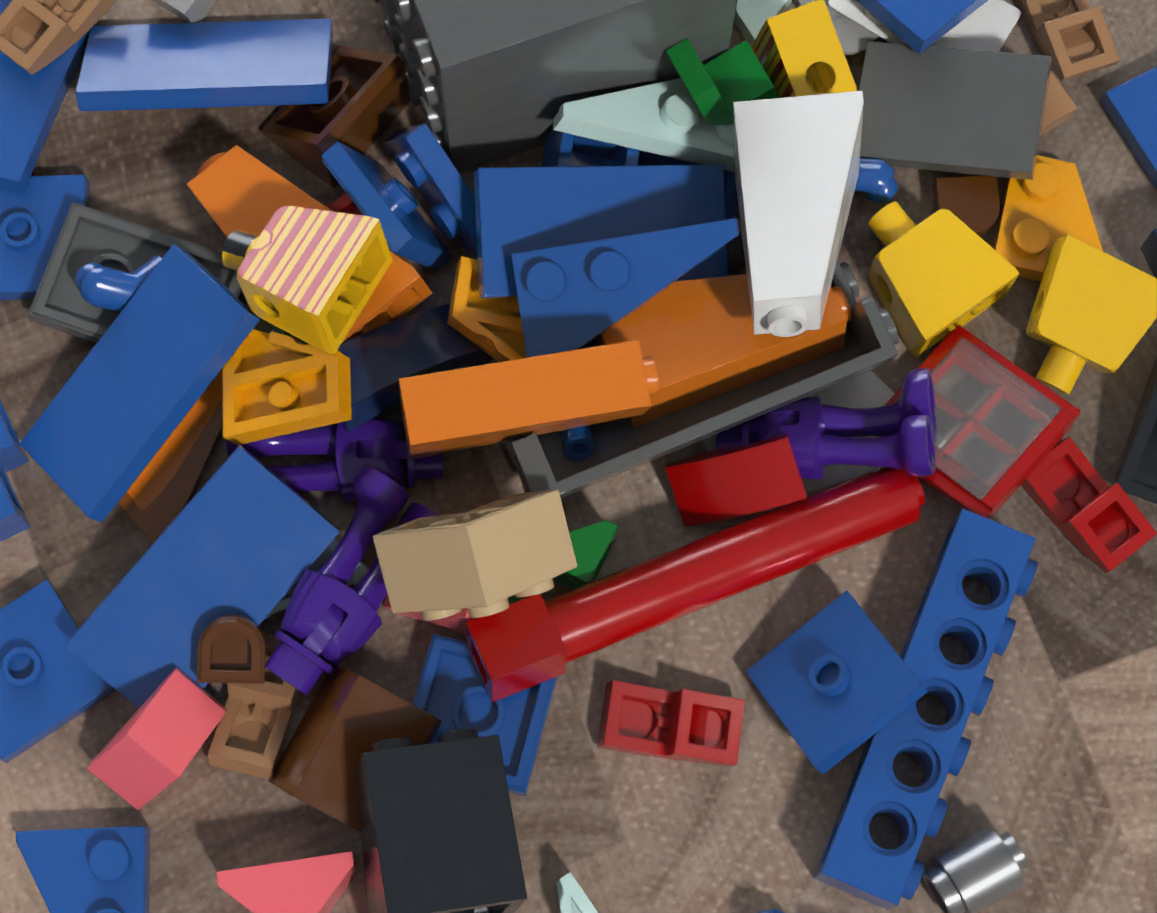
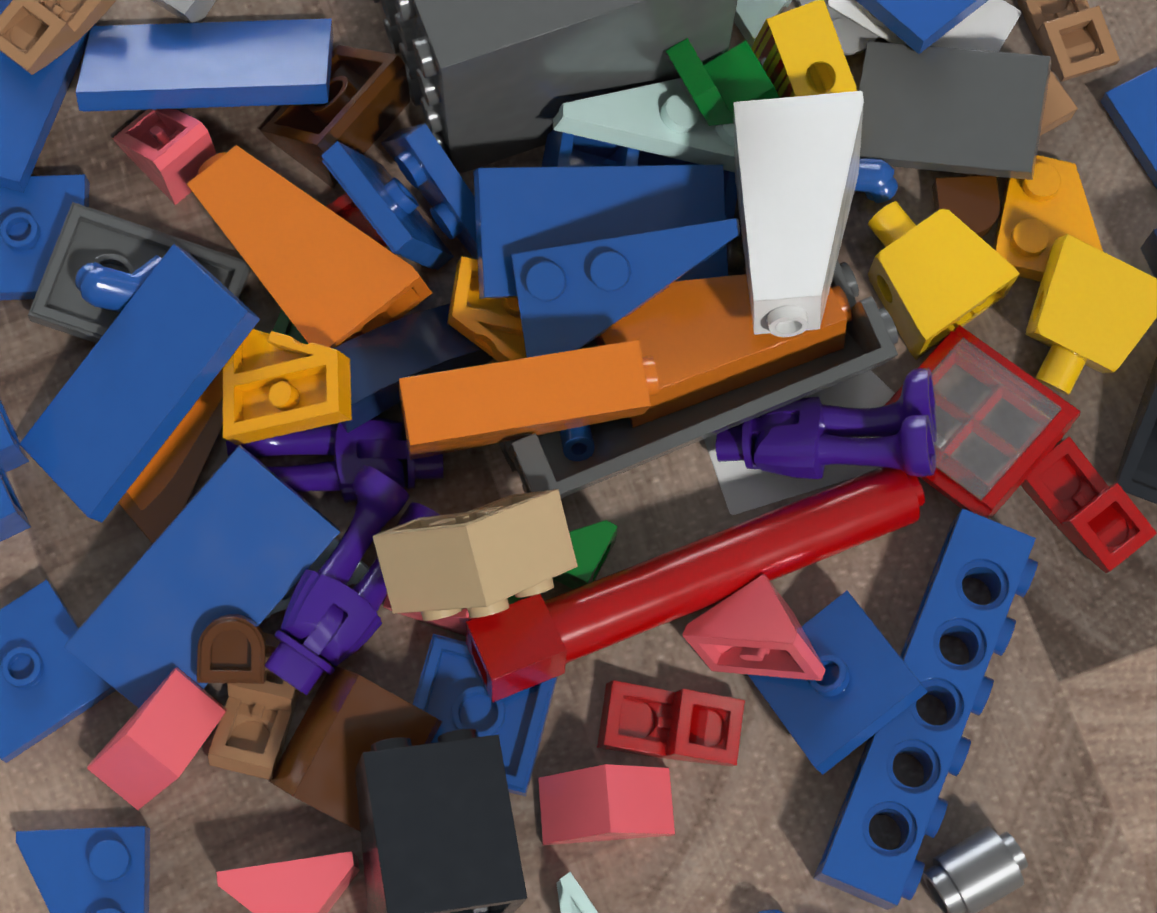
(167, 149): none -> coral slope
(310, 271): yellow torso -> none
(606, 804): none -> coral slope
(736, 481): red slope -> none
(754, 636): none -> coral slope

